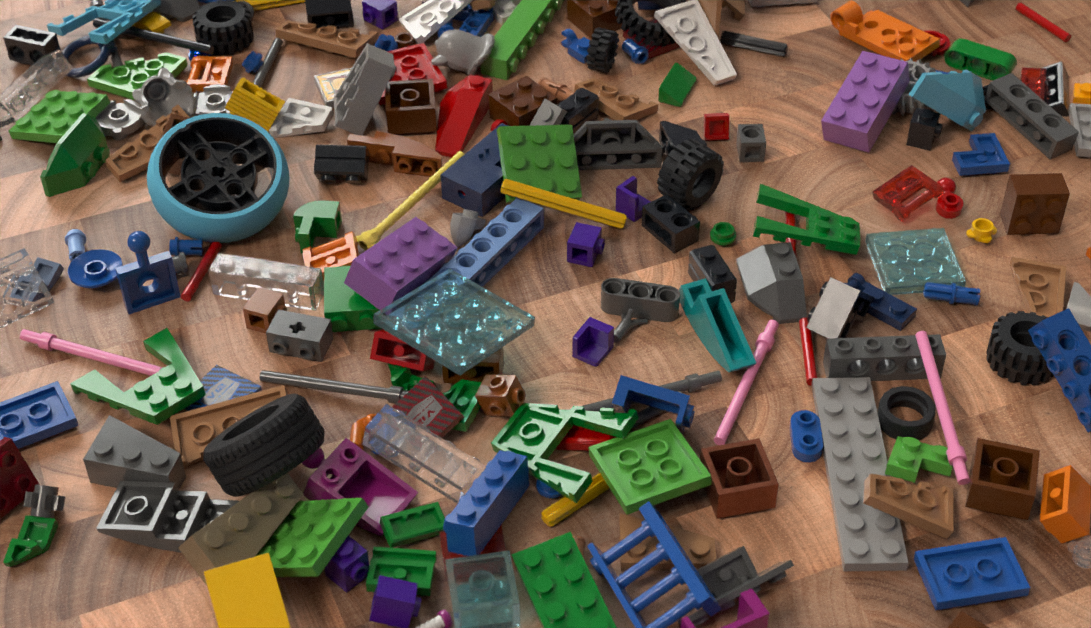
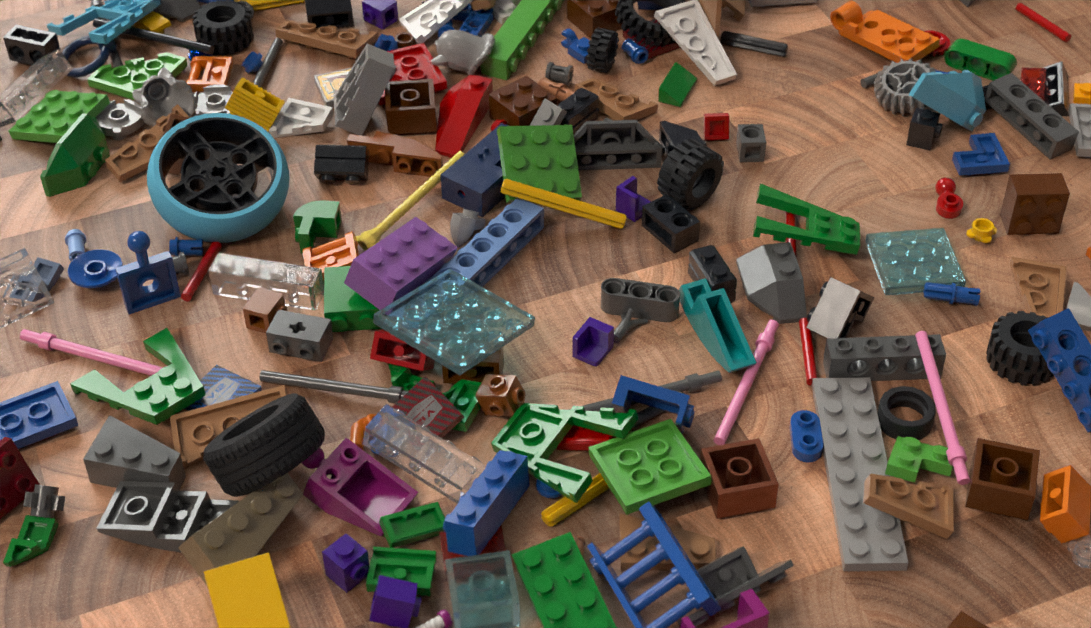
(312, 535): bright green plate -> none
(559, 73): none -> dark grey bush
(585, 244): dark purple brick -> none
(723, 233): green plate -> none
(865, 101): medium lavender brick -> none
(884, 306): dark blue plate -> none
(903, 187): clear red plate -> none
(971, 573): blue plate -> none

